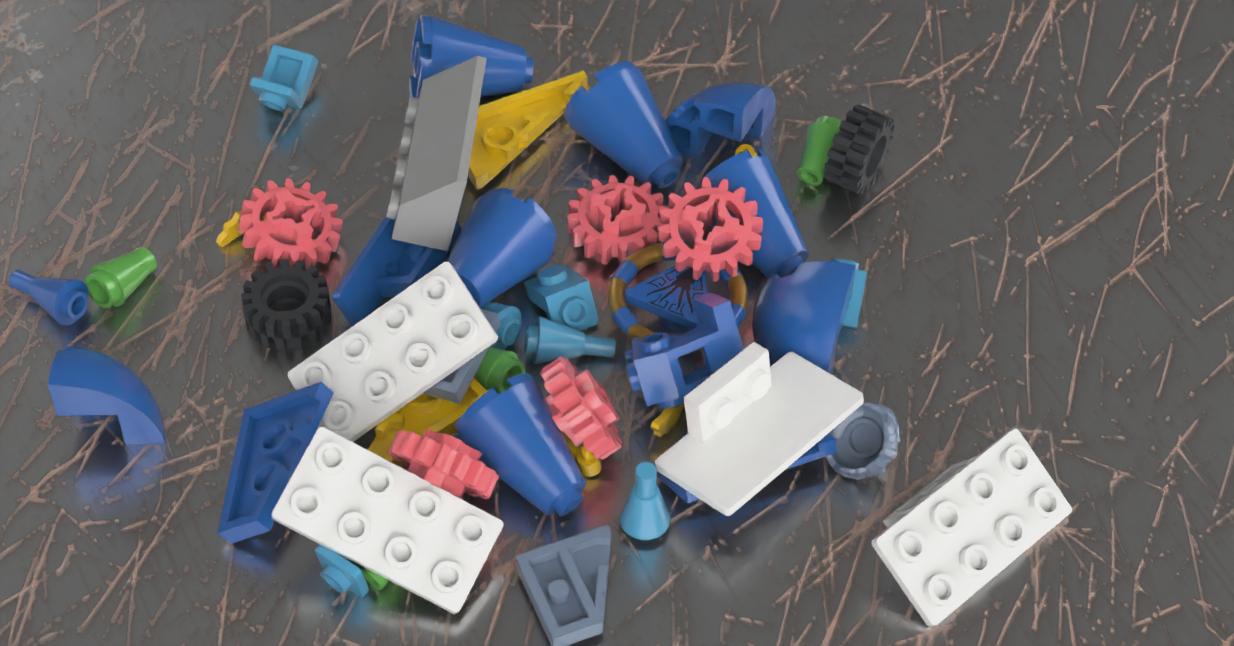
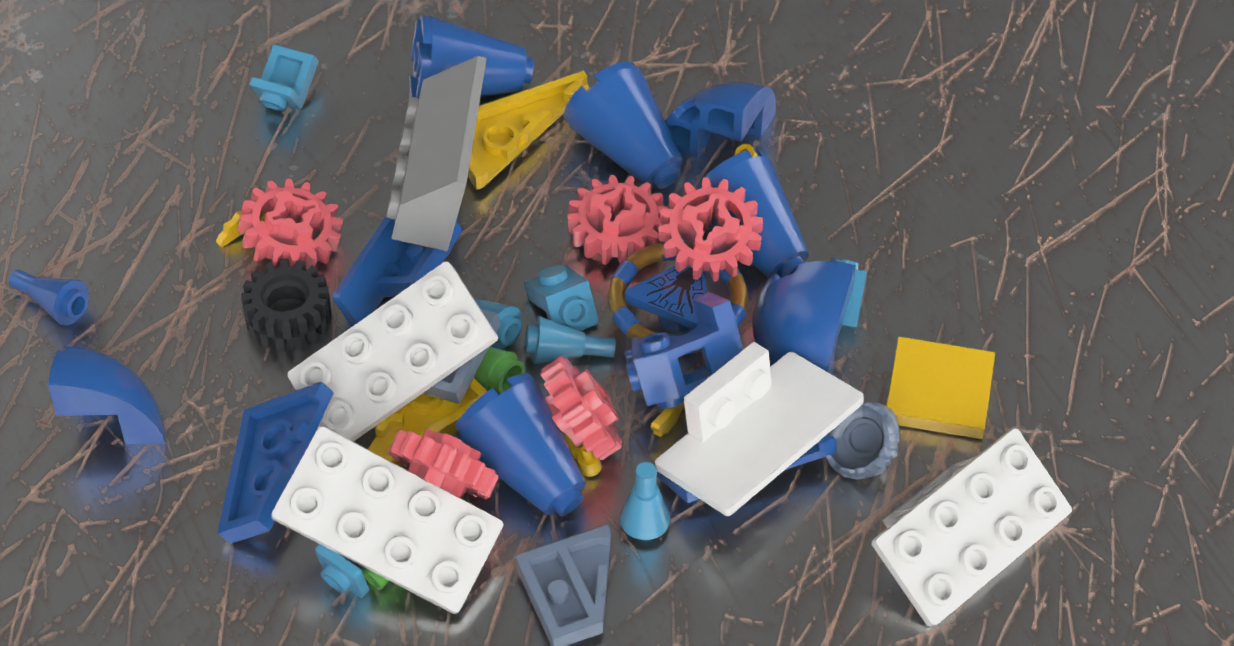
(118, 278): bright green cone -> none
(501, 244): blue cone -> none
(816, 149): bright green cone -> none
(859, 149): black tyre -> none
(941, 387): none -> yellow tile

